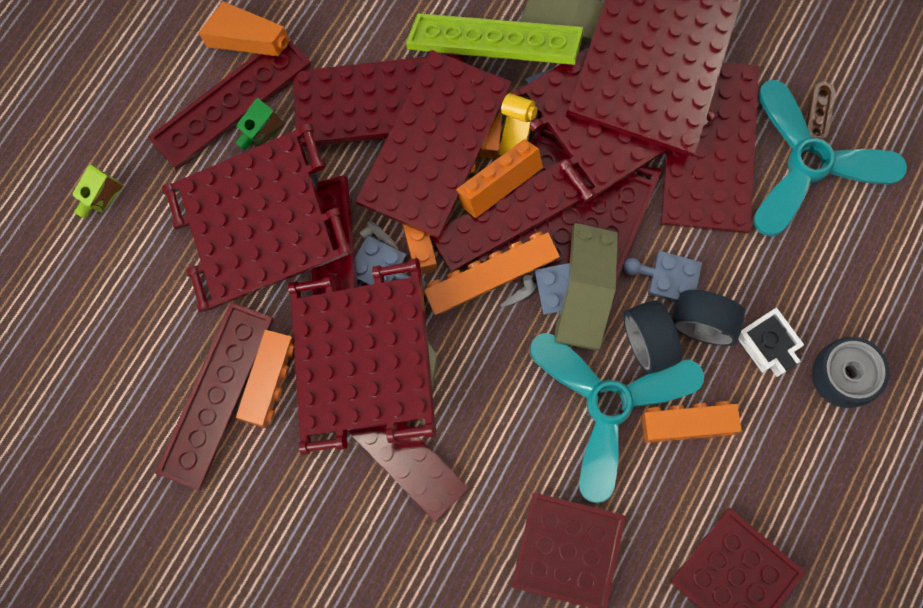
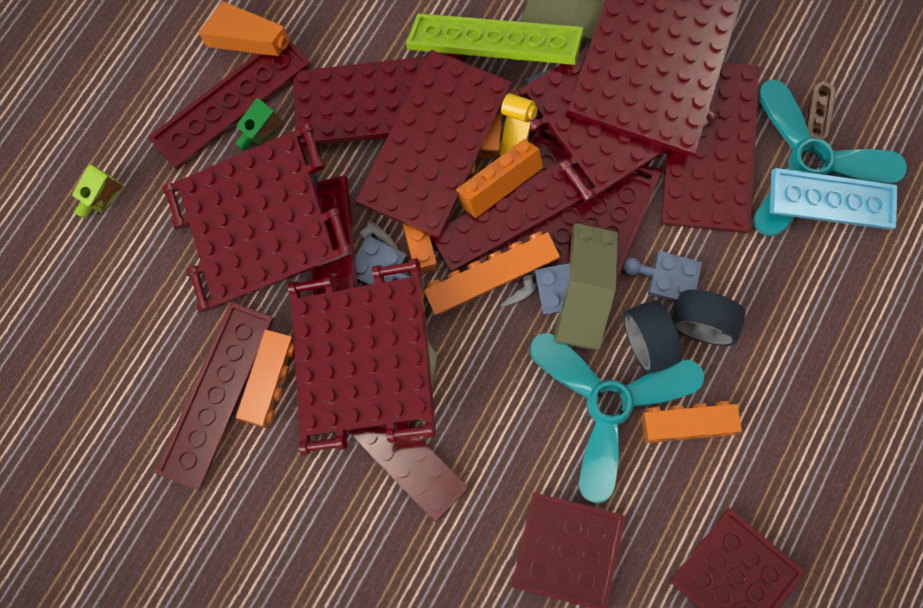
(771, 343): piece -> none
(833, 199): none -> medium azure plate
(867, 369): light grey wheel -> none

